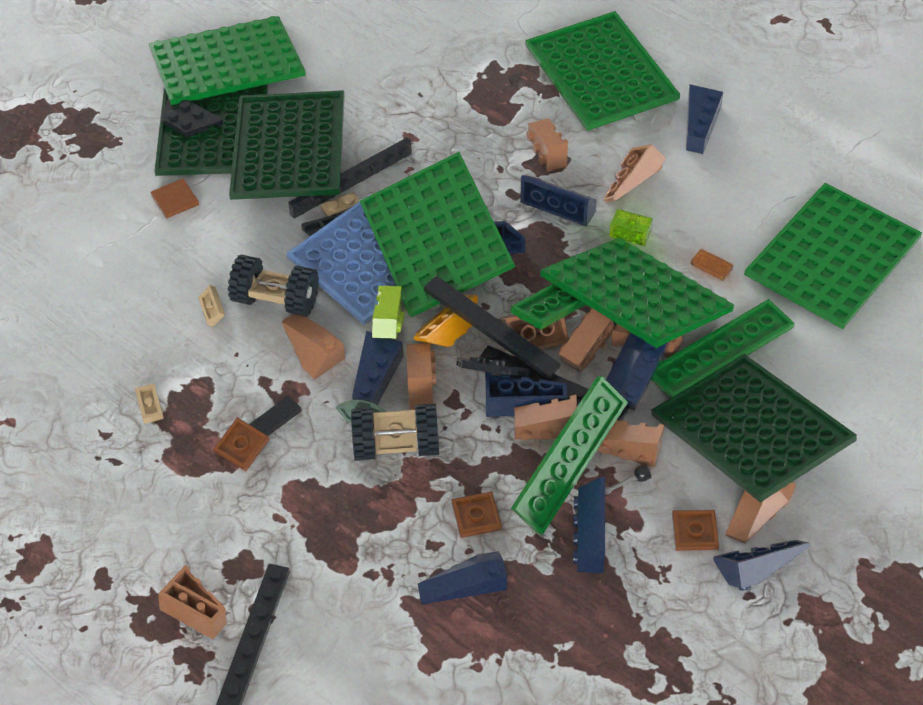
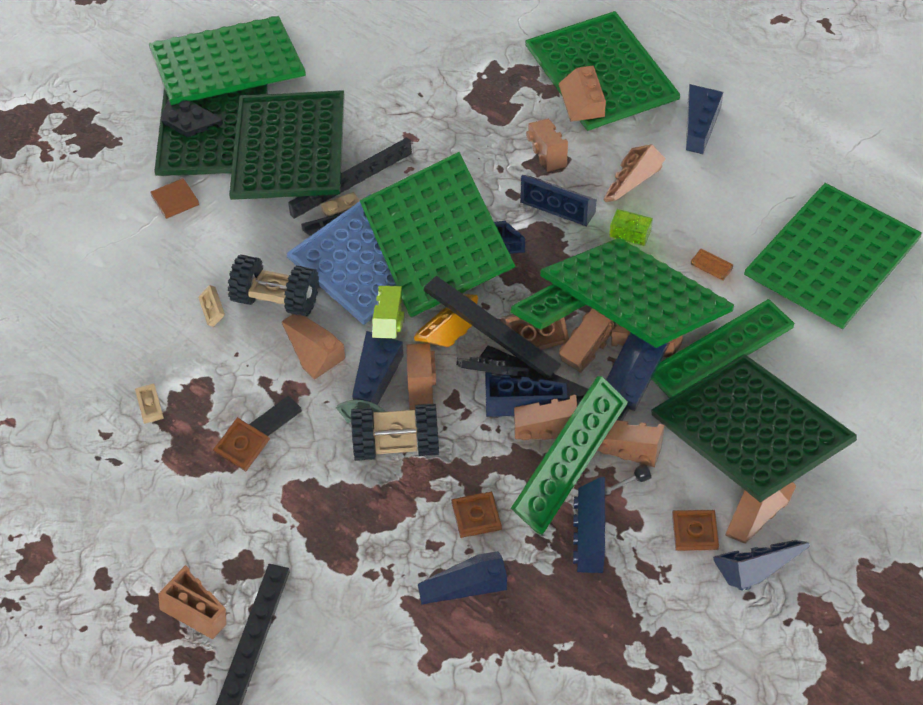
(583, 94): none -> nougat slope

